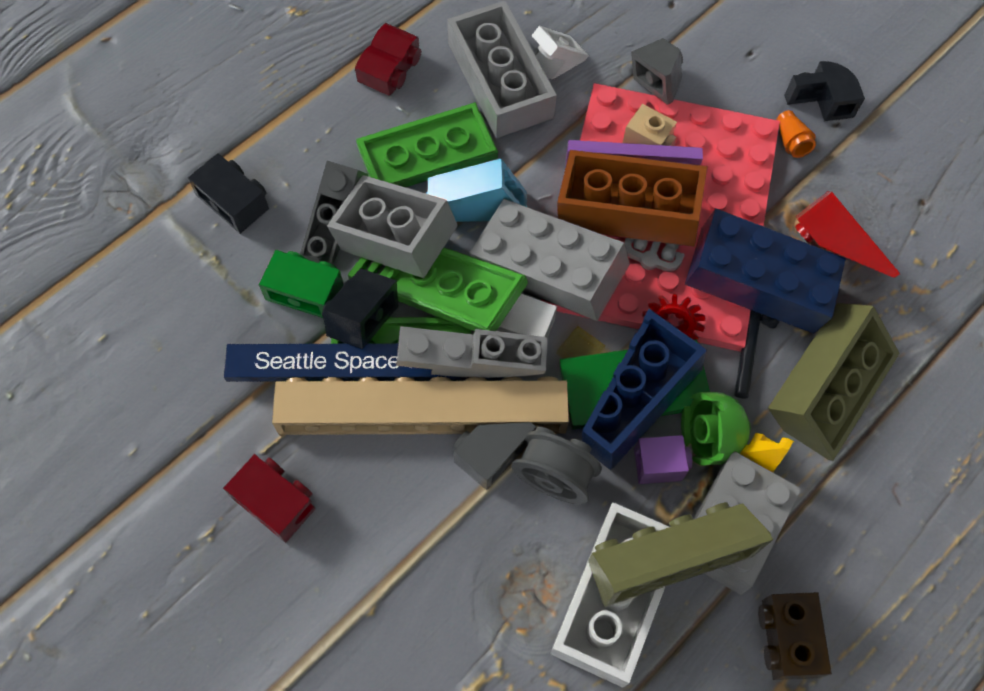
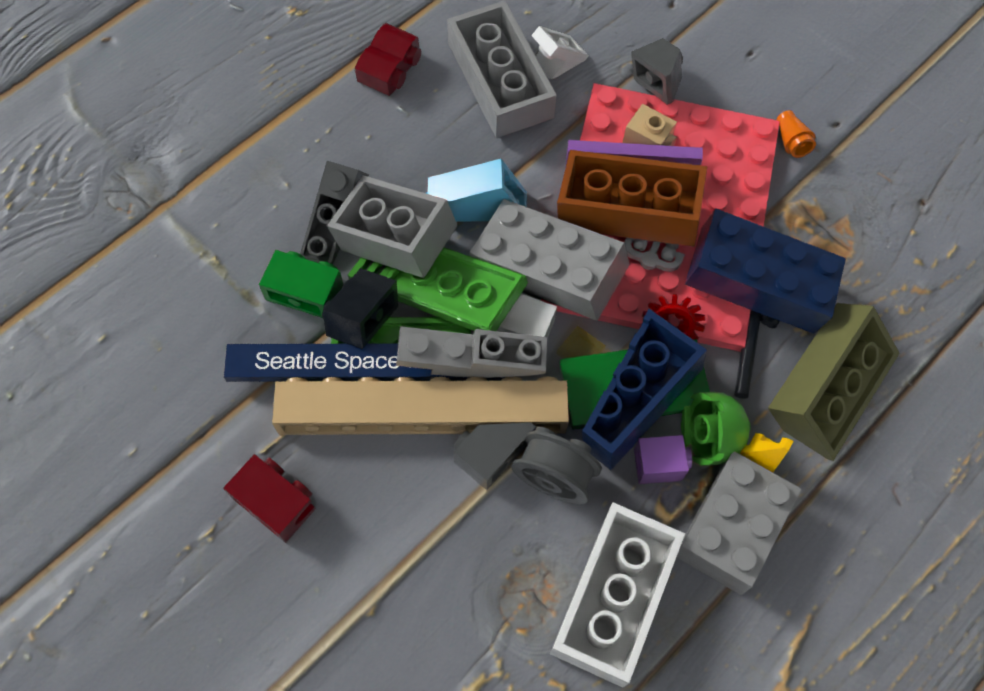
(229, 192): black brick -> none
(428, 147): bright green tile -> none
(677, 552): olive slope -> none
(794, 636): dark brown brick -> none
(832, 87): black brick -> none
(839, 232): red slope -> none

